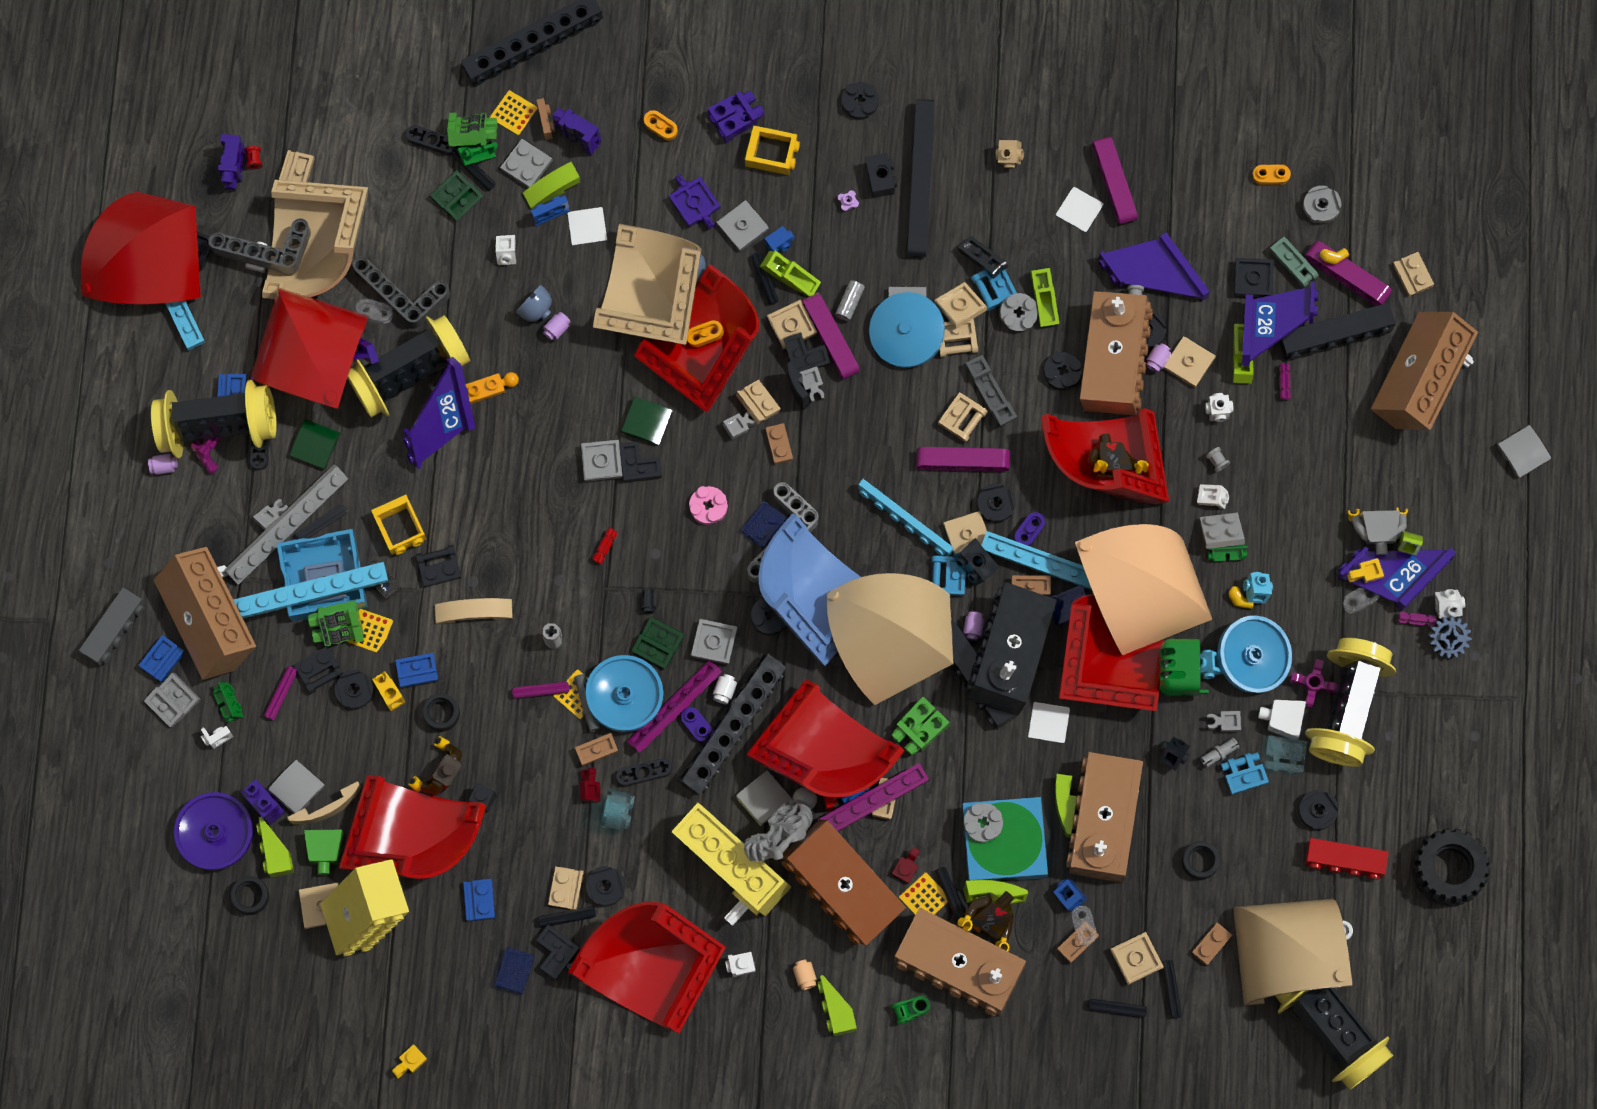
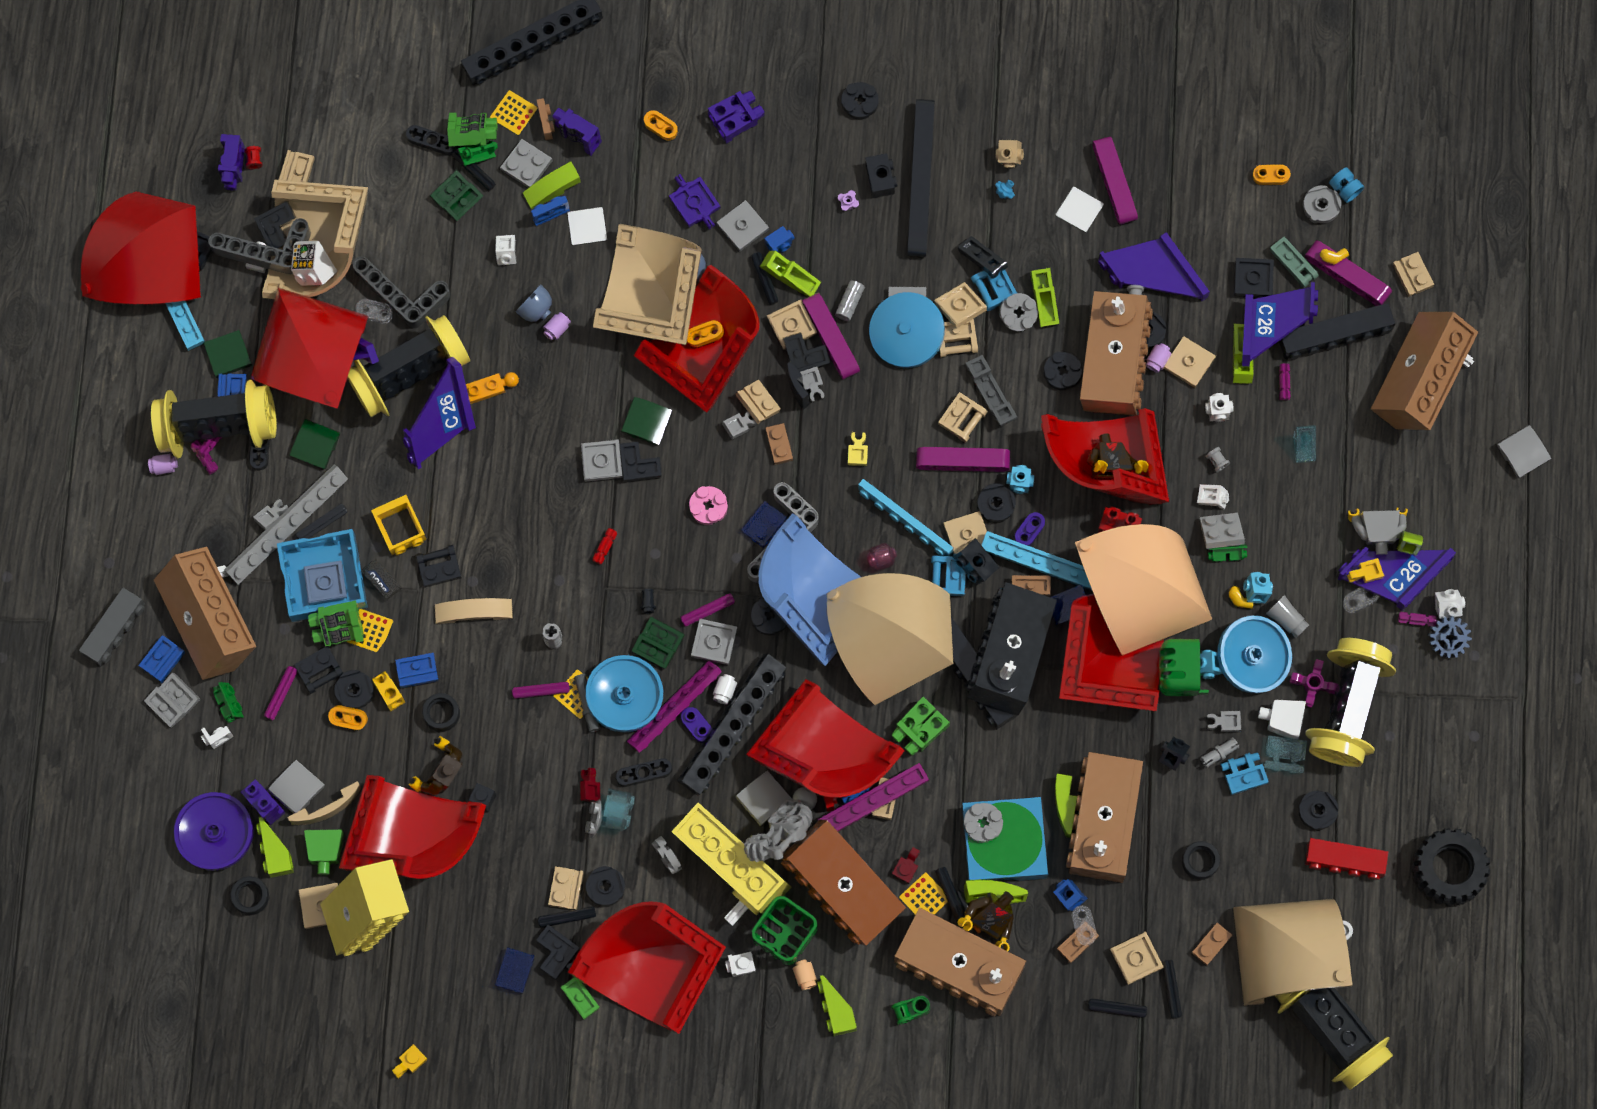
(227, 353): none -> dark green tile
(271, 223): none -> black plate
(311, 263): none -> white slope
(312, 590): medium azure plate -> none
(348, 717): none -> light orange plate
(479, 900): blue plate -> none
(580, 997): none -> bright green plate
(596, 749): medium nougat plate -> none
(596, 818): none -> light grey dish
(668, 857): none -> light grey plate
(707, 609): none -> magenta axle
(768, 165): yellow window -> none
(788, 929): none -> green piece
(857, 453): none -> light yellow plate
(881, 556): none -> clear pink head
(973, 626): lavender brick -> none
(1005, 189): none -> dark azure plant
(1017, 485): none -> medium azure brick
(1049, 722): white sticker -> none
(1114, 518): none -> red brick
(1288, 617): none -> light grey plant
(1305, 443): none -> clear light blue slope
(1351, 189): none -> dark azure wheel

